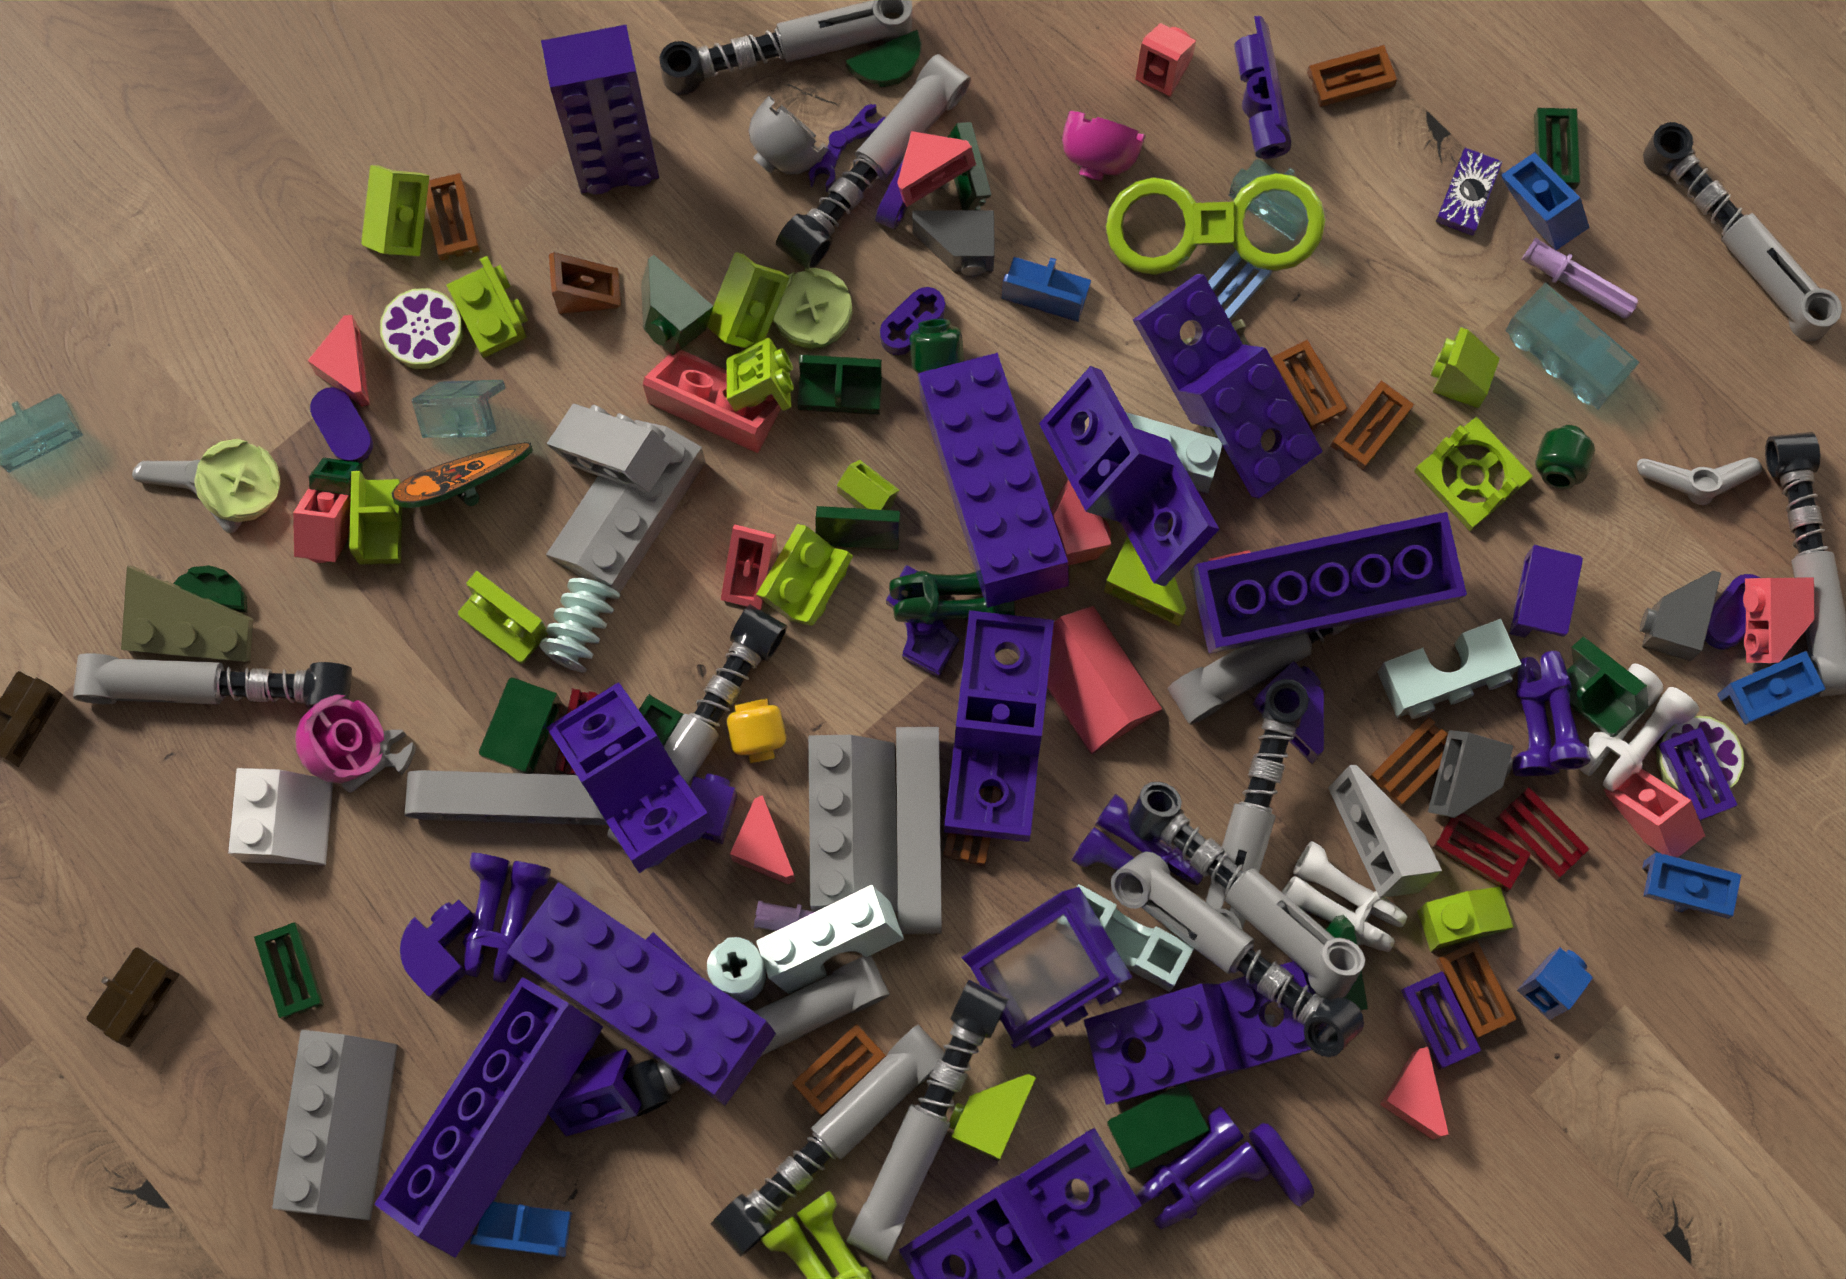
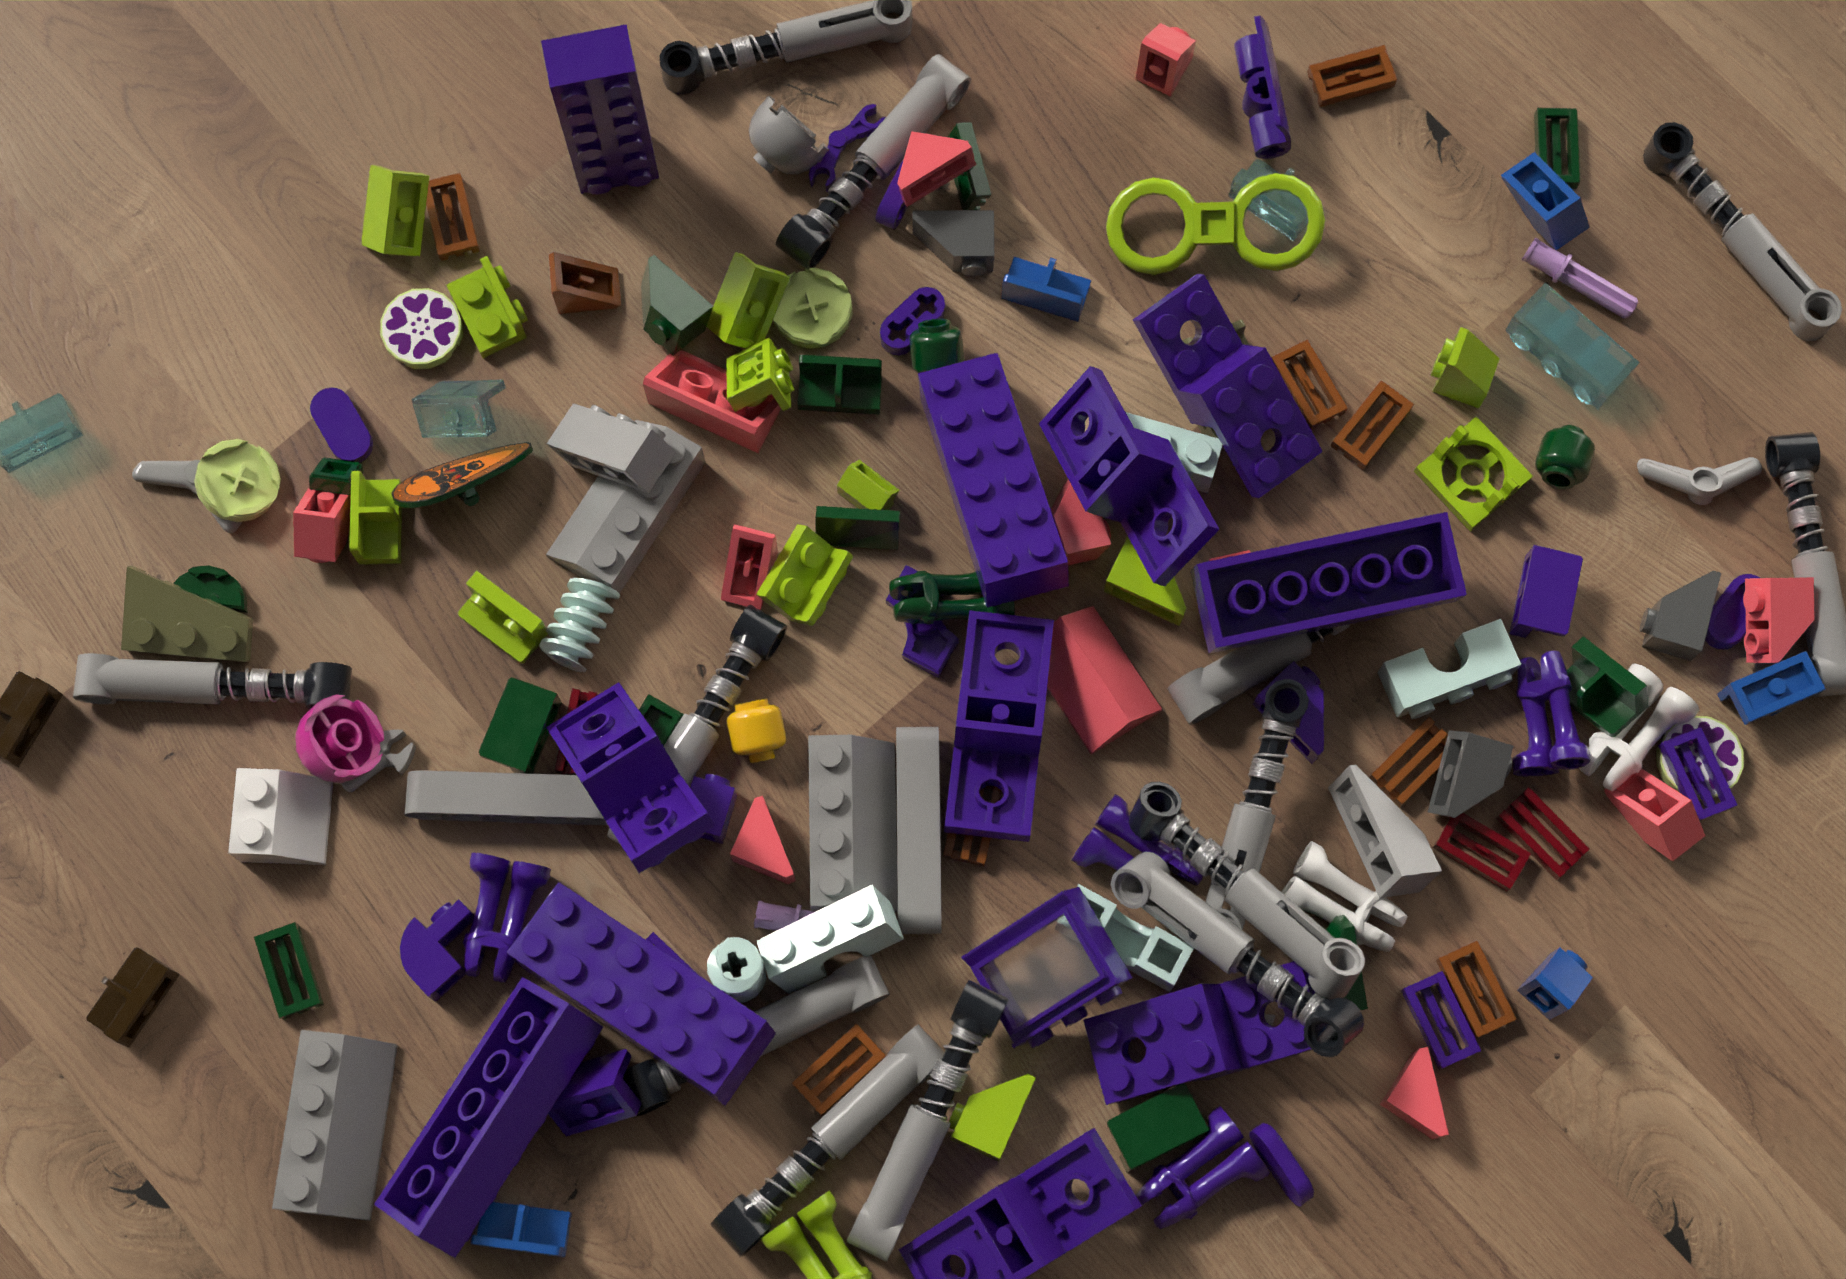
(341, 360): coral slope -> none
(889, 62): dark green tile -> none
(1100, 145): dark pink cylinder -> none
(1247, 293): light blue tile -> none
(1464, 917): lime slope -> none
(1468, 191): tile -> none
(1691, 885): blue panel -> none

